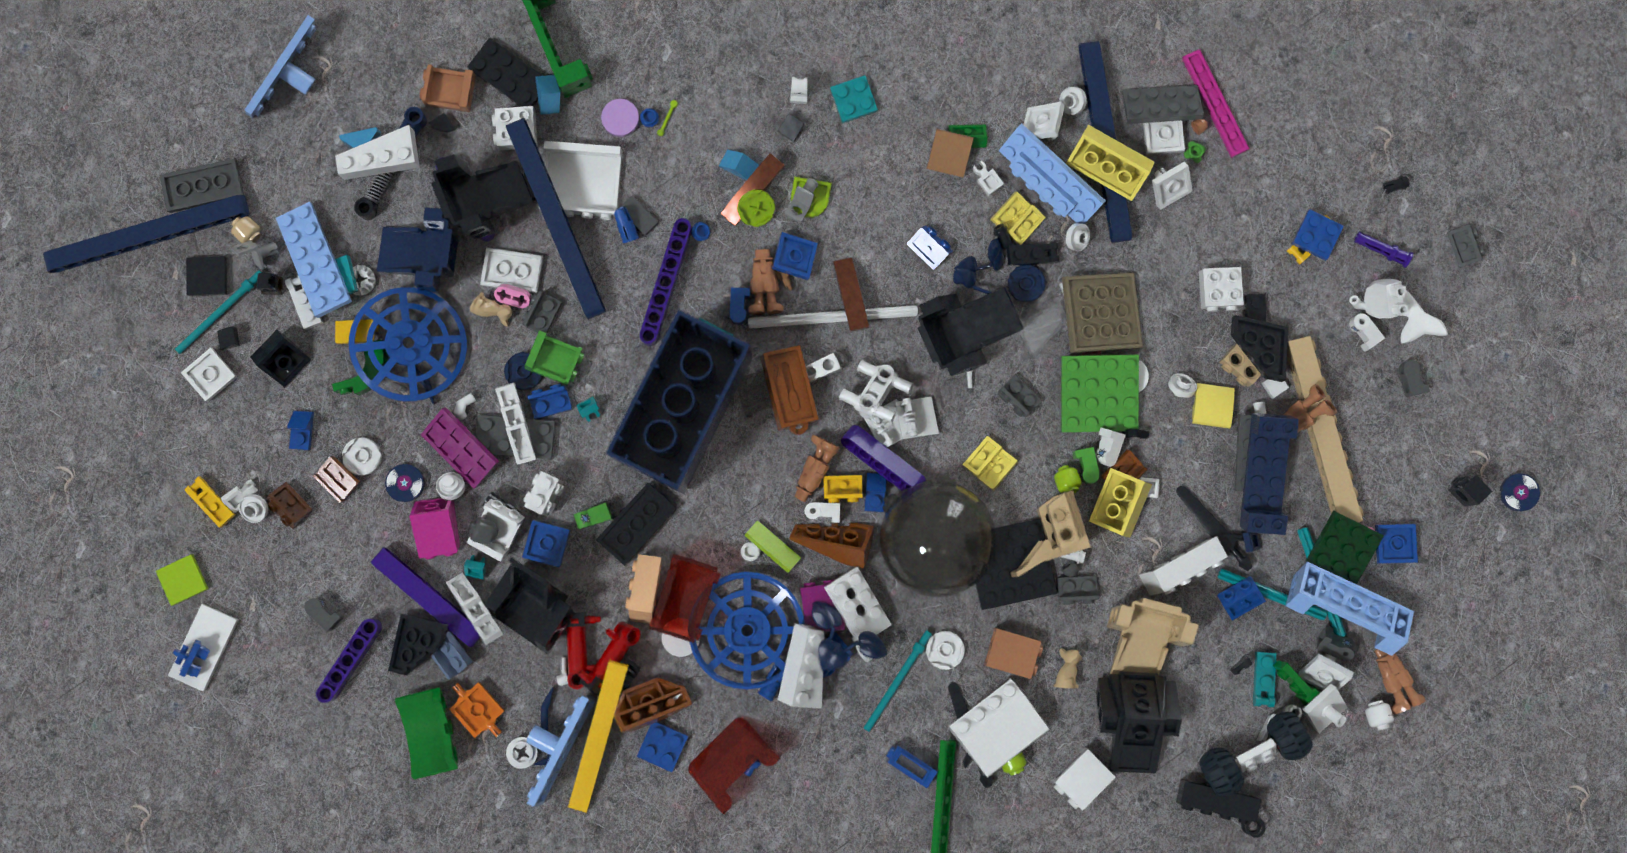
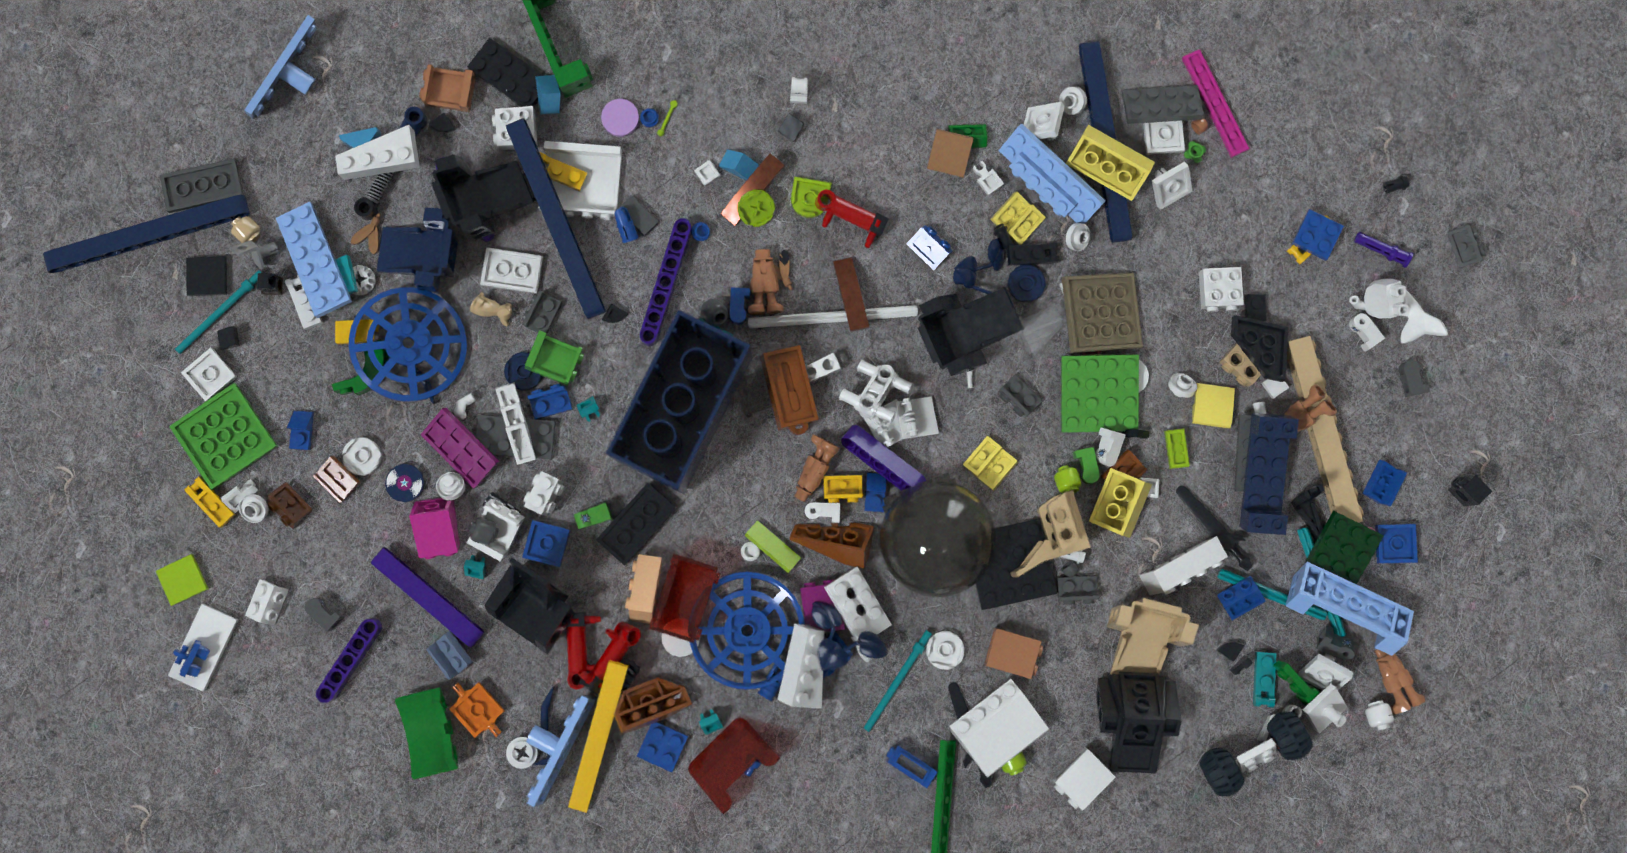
(223, 436): none -> bright green plate
(266, 602): none -> white bracket
(280, 358): black slope -> none
(370, 231): none -> medium nougat piece
(415, 642): black plate -> none
(474, 608): white slope -> none
(513, 296): bright pink beam -> none
(562, 679): white hand -> none
(564, 173): none -> yellow plate
(614, 314): none -> black tile
(707, 173): none -> white tile
(710, 723): none -> teal tile
(714, 312): none -> dark grey head
(794, 256): blue plate -> none
(803, 199): light grey bracket -> none
(850, 212): none -> red piece
(853, 99): teal plate -> none
(1067, 674): tan animal -> none
(1176, 448): none -> lime plate
(1230, 650): none -> black tile
(1239, 805): black hinge -> none
(1251, 541): dark blue tile -> none
(1306, 509): none -> black hinge
(1384, 483): none -> blue bracket
(1519, 492): dark blue tile -> none

